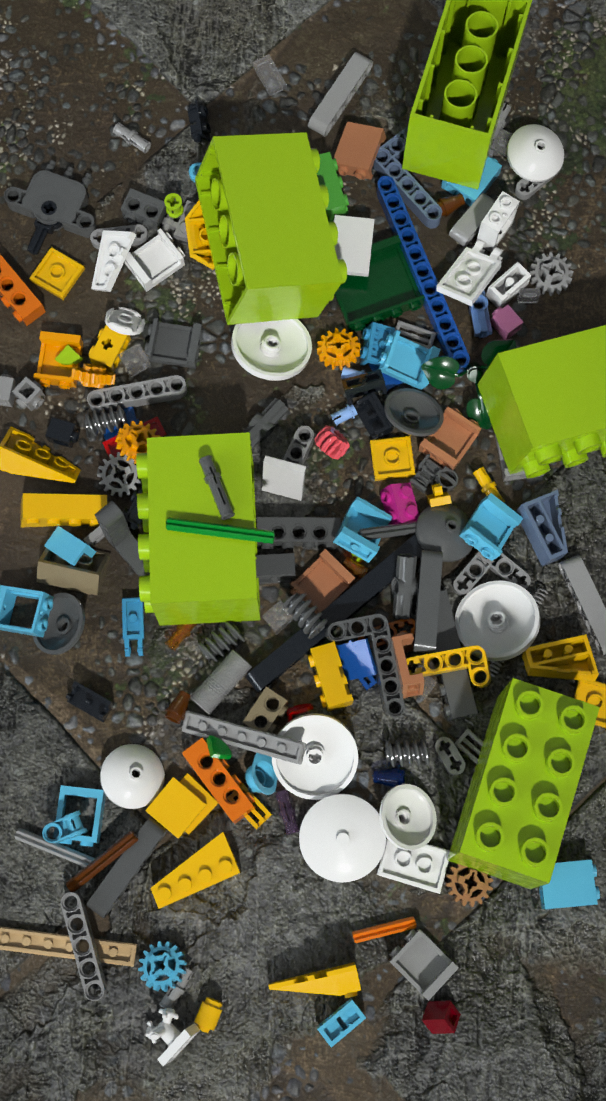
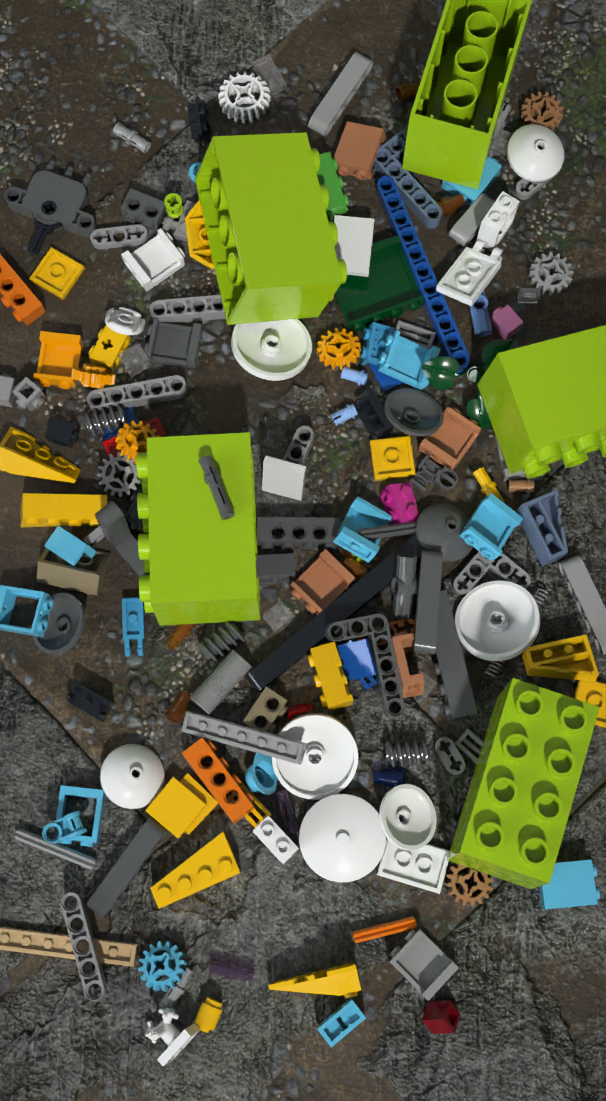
(68, 356): lime tile -> none
(102, 861): reddish brown axle -> none
(110, 259): white wing -> none
(189, 305): none -> light grey beam
(218, 748): green tile -> none
(220, 530): green axle -> none
(231, 970): none -> clear purple pin
(245, 104): none -> white gear
(264, 423): dark grey piece -> none
(275, 840): none -> white panel
(305, 614): dark grey piece -> none
(332, 442): coral gear -> none
(364, 384): black hinge -> none
(407, 90): none -> reddish brown cone
(438, 497): yellow tile -> none
(445, 665): yellow beam -> none
(508, 285): white brick -> none
(521, 486): none -> medium nougat pin
(551, 111): none -> medium nougat gear

